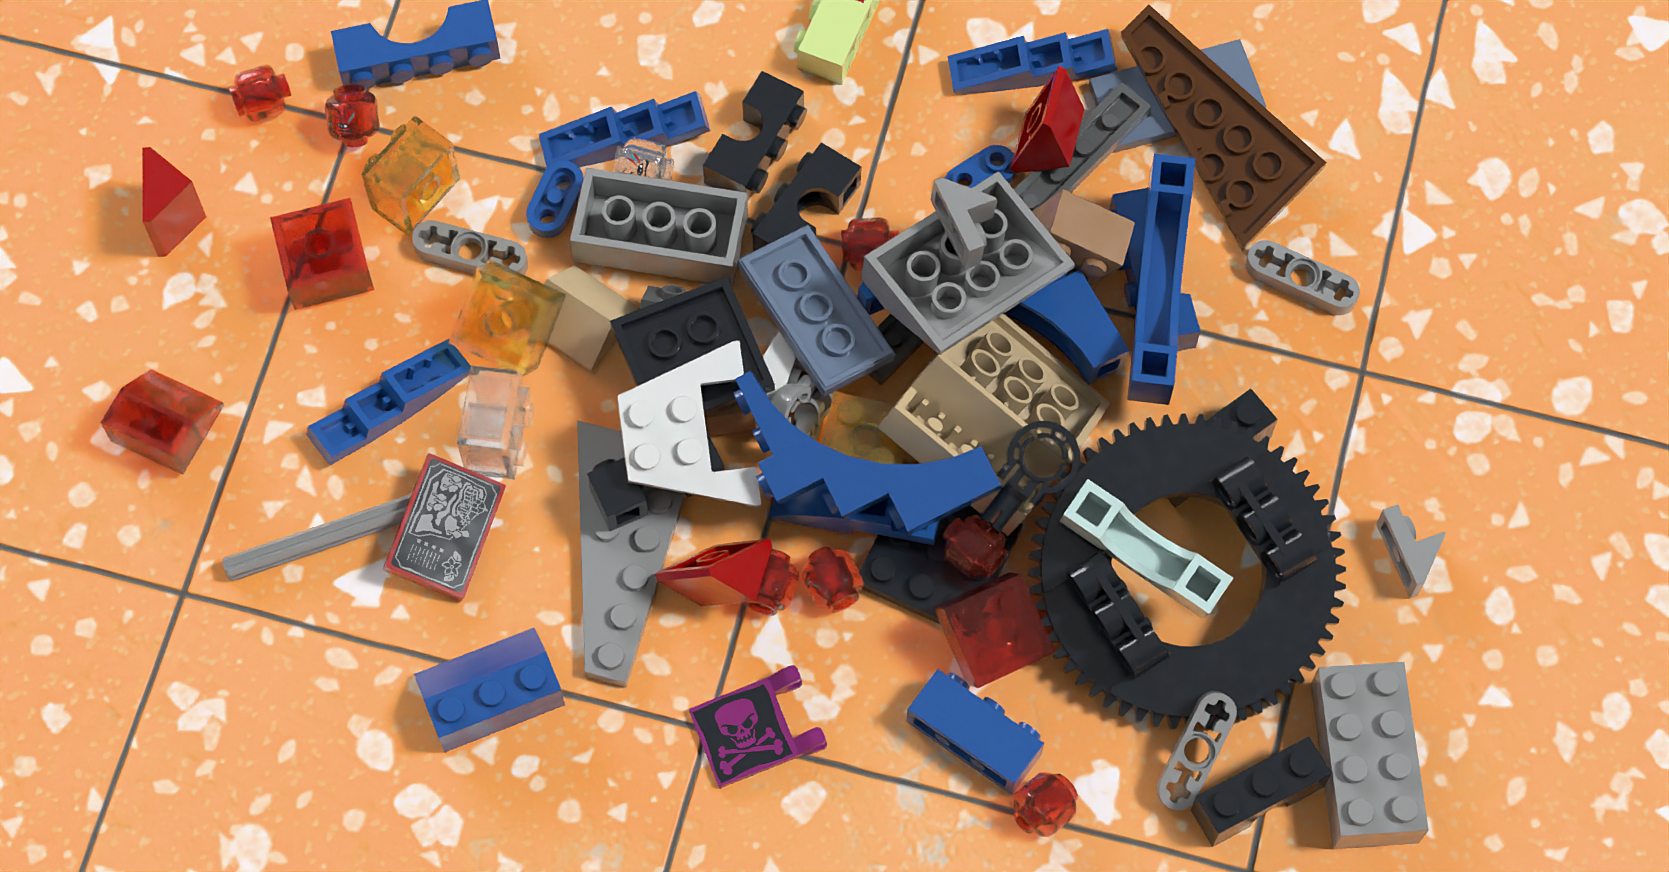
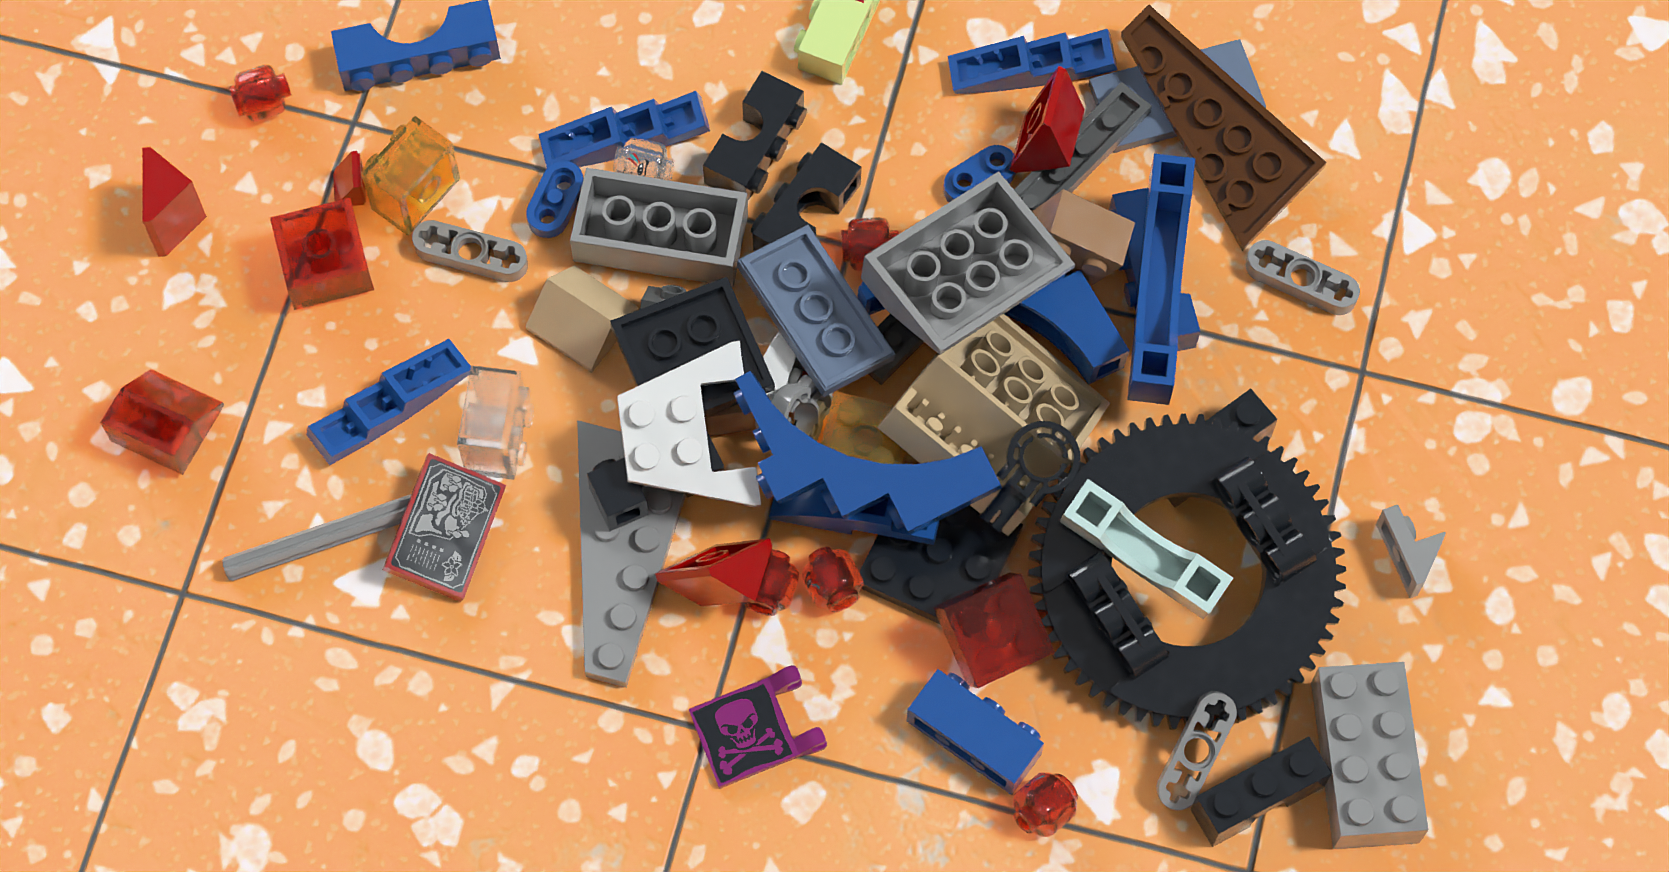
(349, 181): none -> red slope
(352, 115): clear red head -> none
(490, 689): blue slope -> none
(507, 318): clear yellow brick -> none
(960, 214): light grey slope -> none
(974, 546): clear red head -> none

